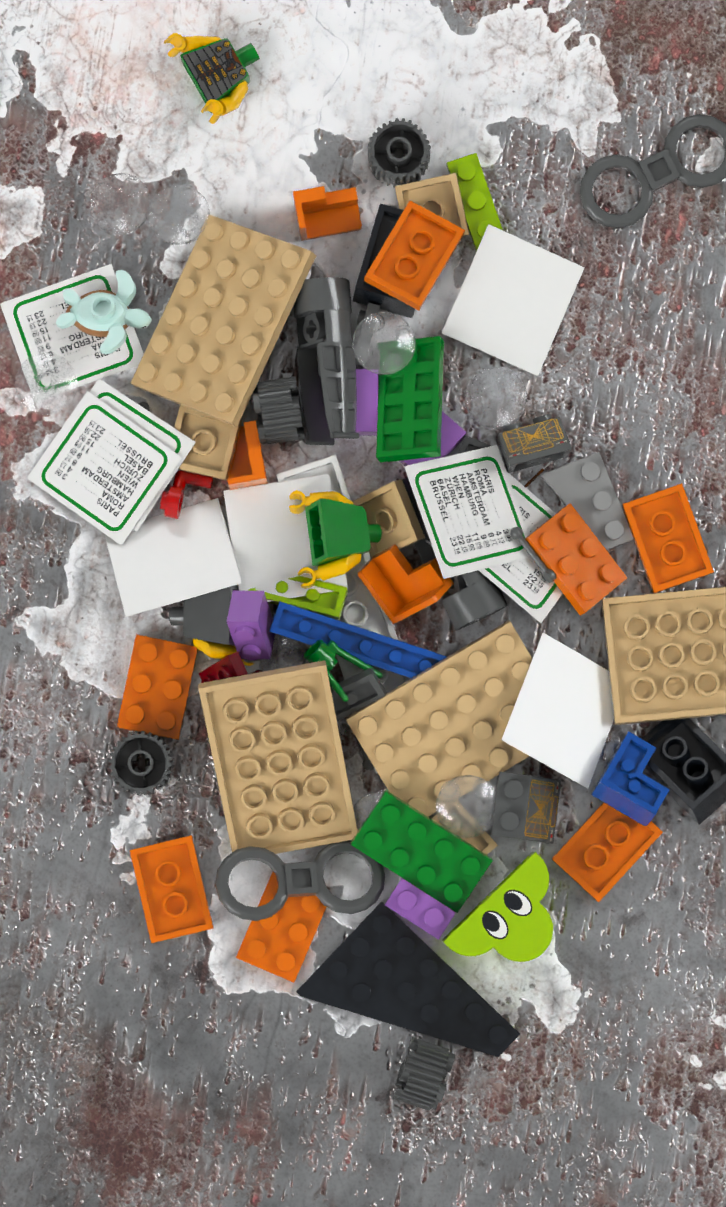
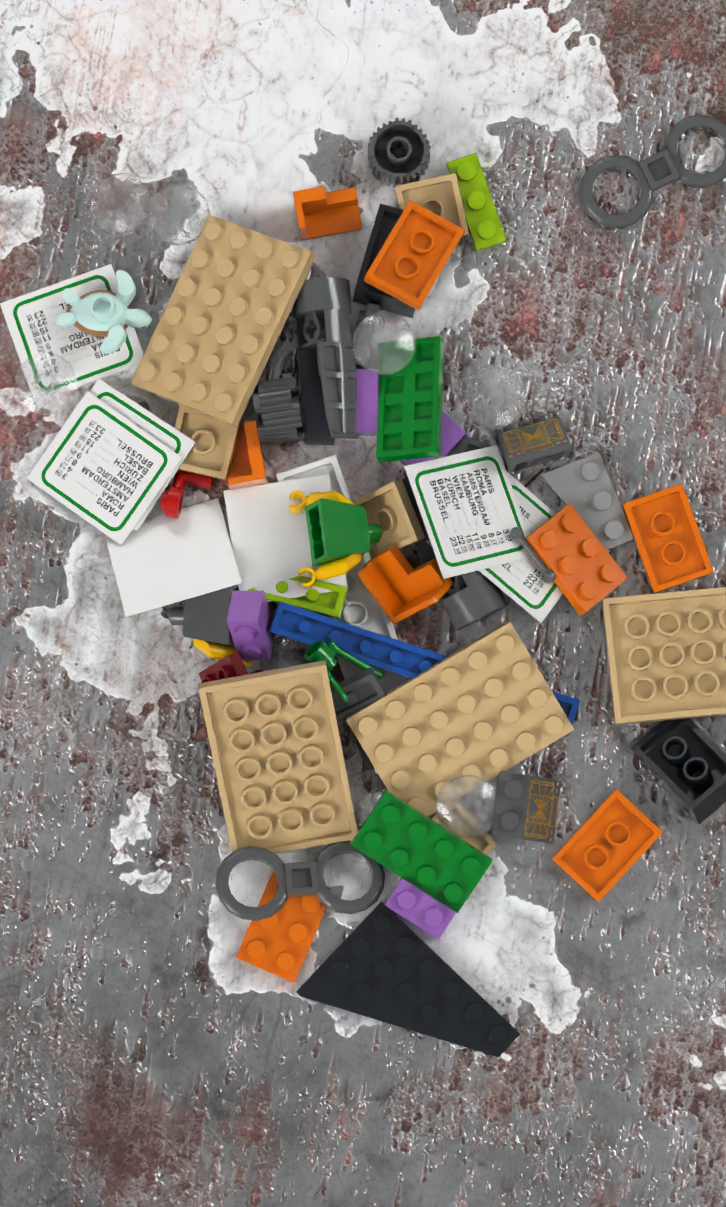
(128, 752): dark grey brick -> none
(157, 687): orange plate -> none
(171, 889): orange plate -> none
(215, 70): torso -> none
(422, 1074): dark grey brick -> none
(509, 917): lime brick -> none
(513, 300): white sticker -> none
(562, 711): white sticker -> none
(626, 786): blue panel -> none

